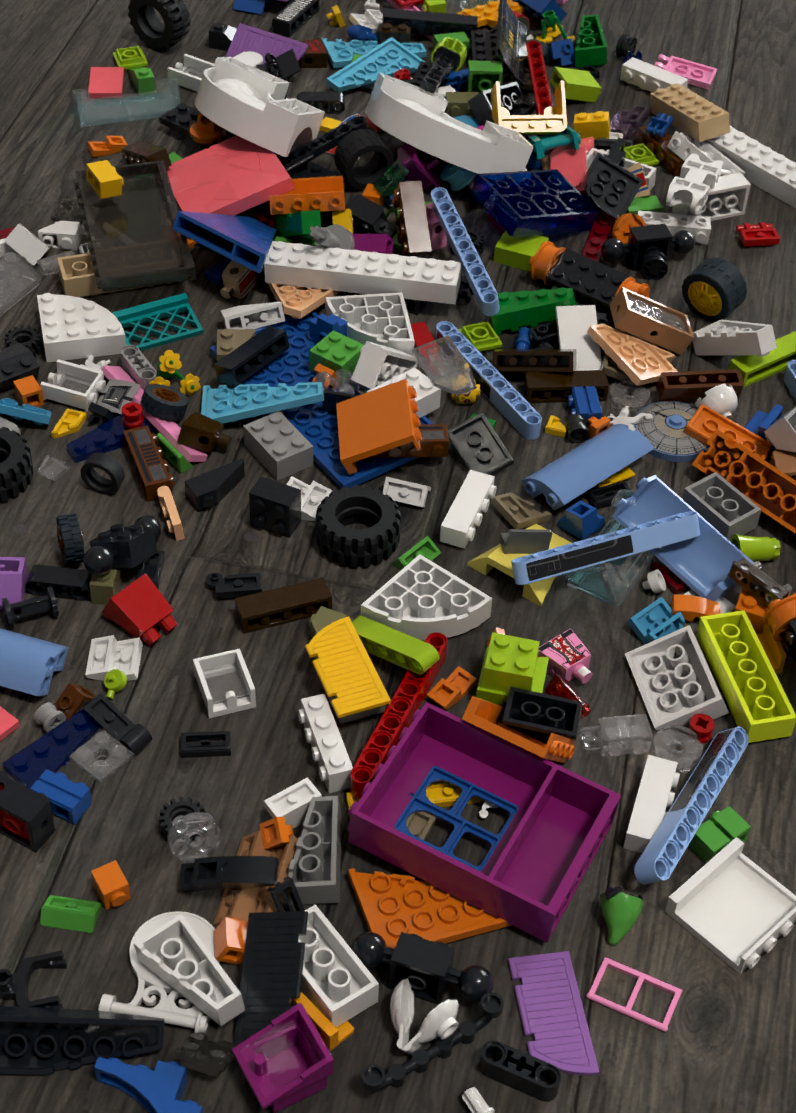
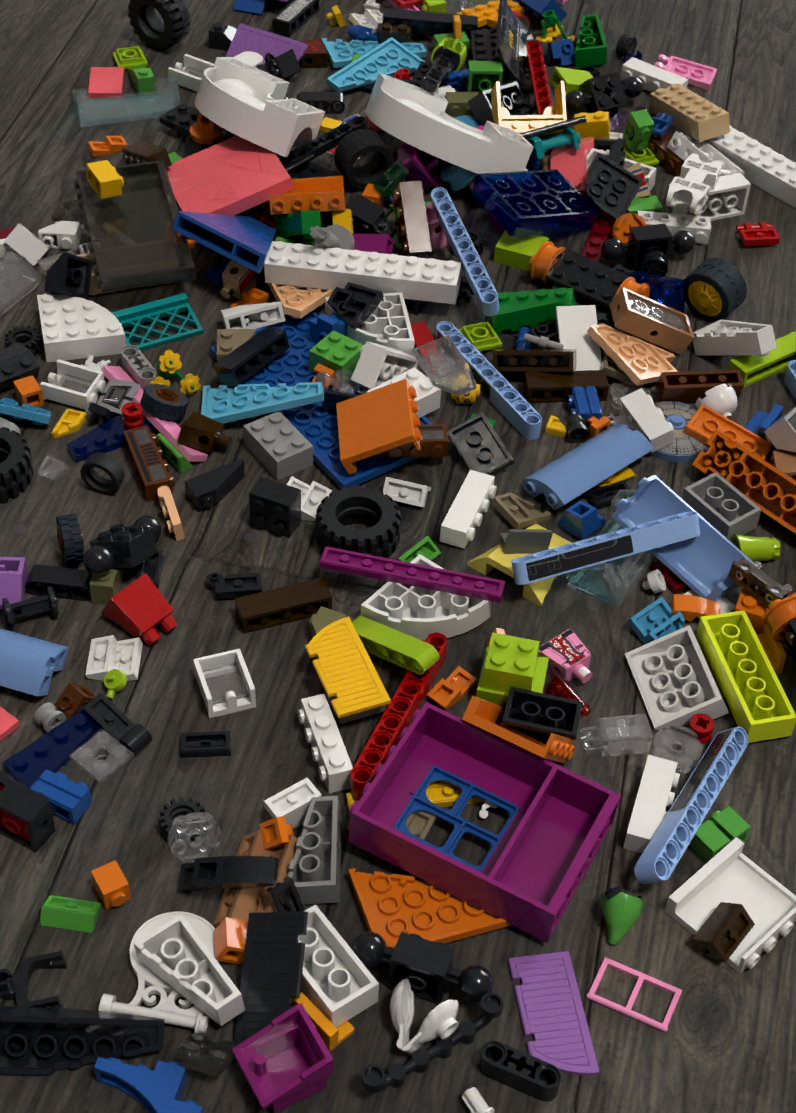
(69, 276): none -> black slope
(252, 296): none -> orange slope
(354, 303): none -> black slope
(412, 574): none -> magenta tile
(457, 26): none -> light orange tile
(543, 342): none -> light grey bar
(554, 127): none -> black bar
(603, 93): none -> black brick
(638, 130): none -> bright green brick
(647, 419): none -> white brick
(663, 289): none -> clear blue wing
(723, 931): none -> dark brown hinge

